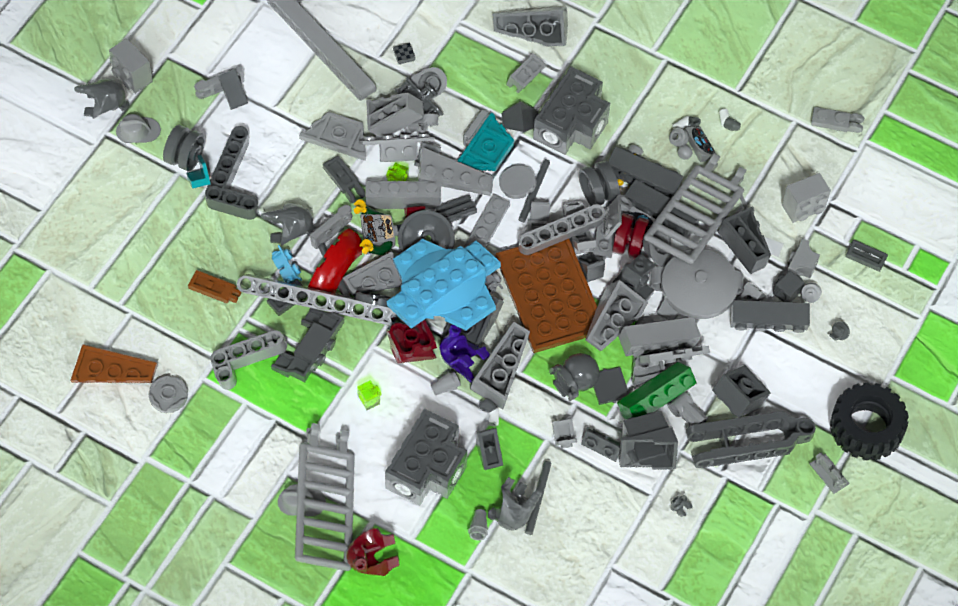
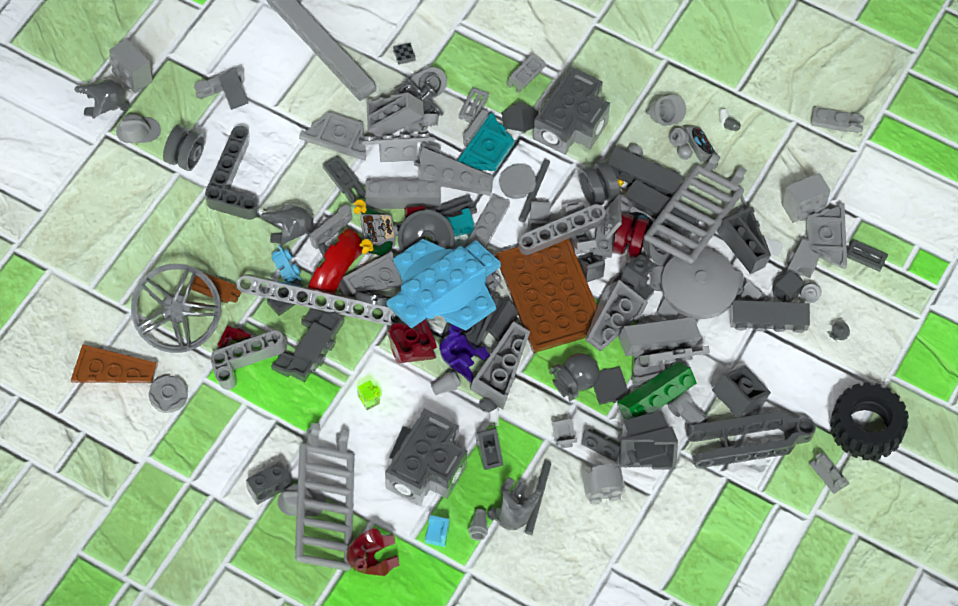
(175, 308): none -> wheel
(199, 177): teal panel -> none
(234, 334): none -> dark red bracket
(268, 482): none -> dark grey brick
(398, 173): clear neon green plate -> none
(401, 437): none -> dark grey window
(437, 531): none -> medium azure panel
(463, 223): none -> teal leg
(469, 117): none -> light grey tile
(502, 320): none -> dark grey tile
(540, 25): dark grey wedge -> none
(603, 483): none -> light grey brick
(668, 110): none -> light grey piece
(678, 503): dark grey plate -> none
(687, 121): arm -> none
(828, 235): none -> light grey wing

